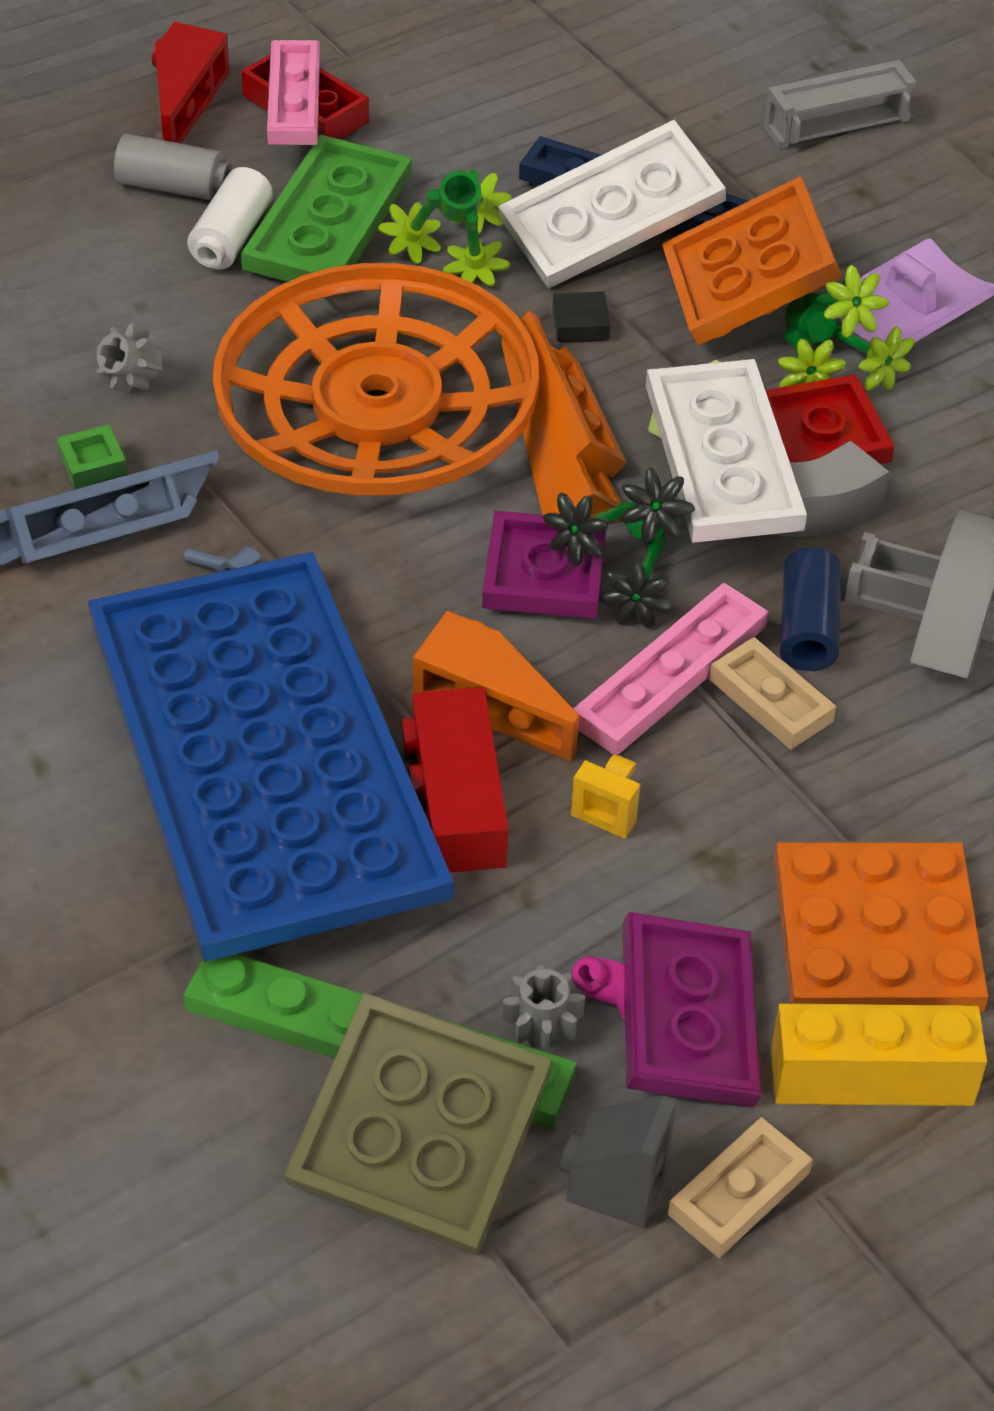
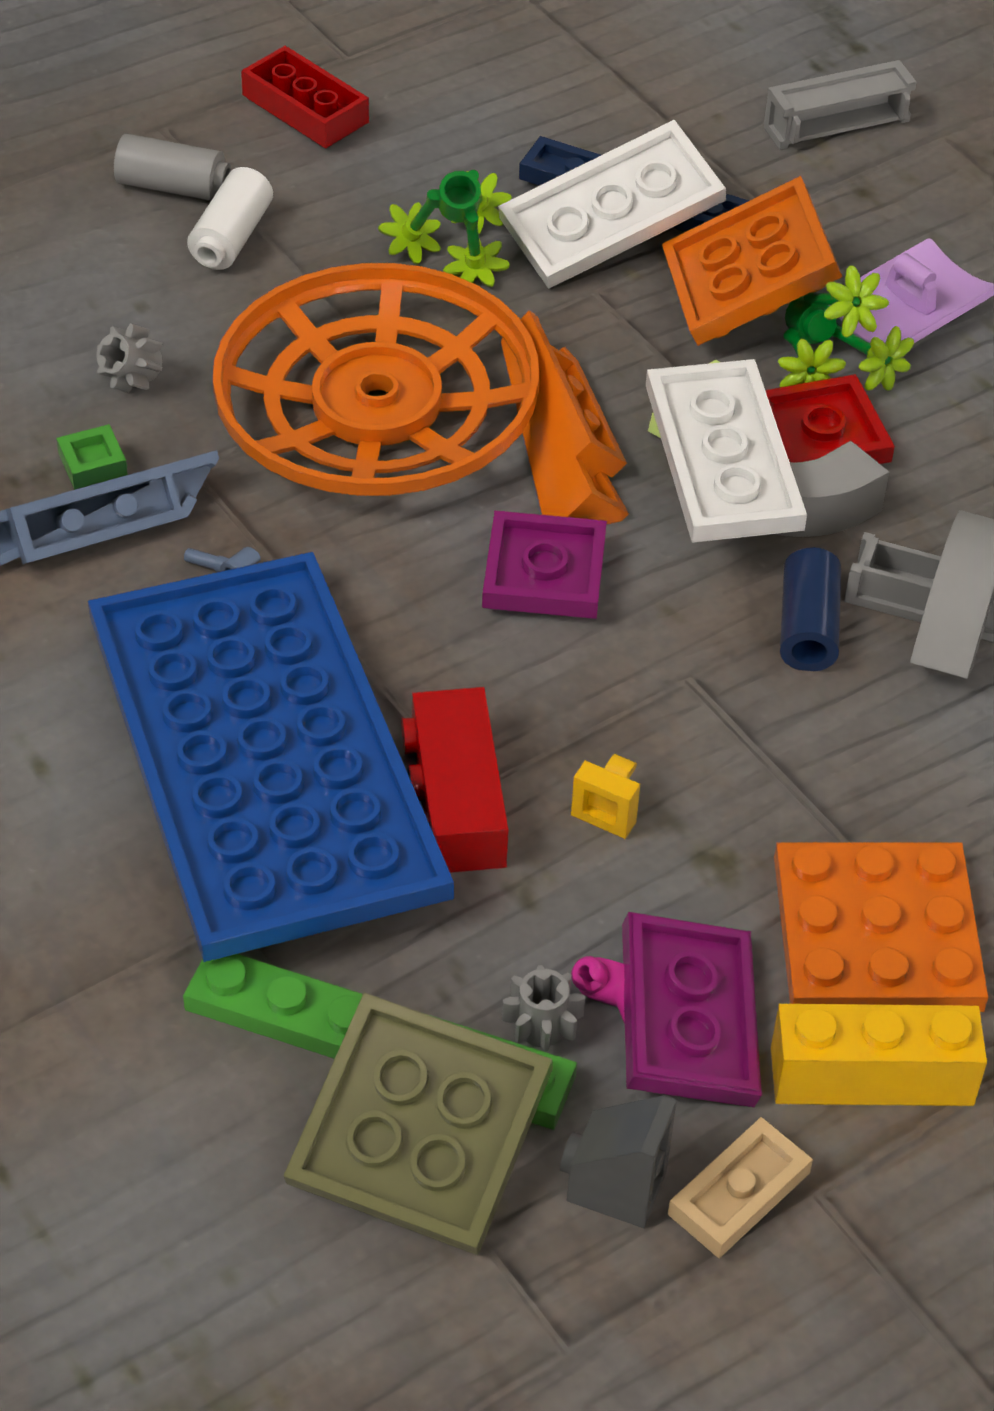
(190, 71): red slope -> none
(293, 92): bright pink tile -> none
(327, 210): bright green plate -> none
(518, 698): orange slope -> none
(581, 316): pearl dark grey tile -> none
(647, 519): pearl dark grey plant -> none
(668, 668): bright pink plate -> none
(772, 693): tan plate -> none

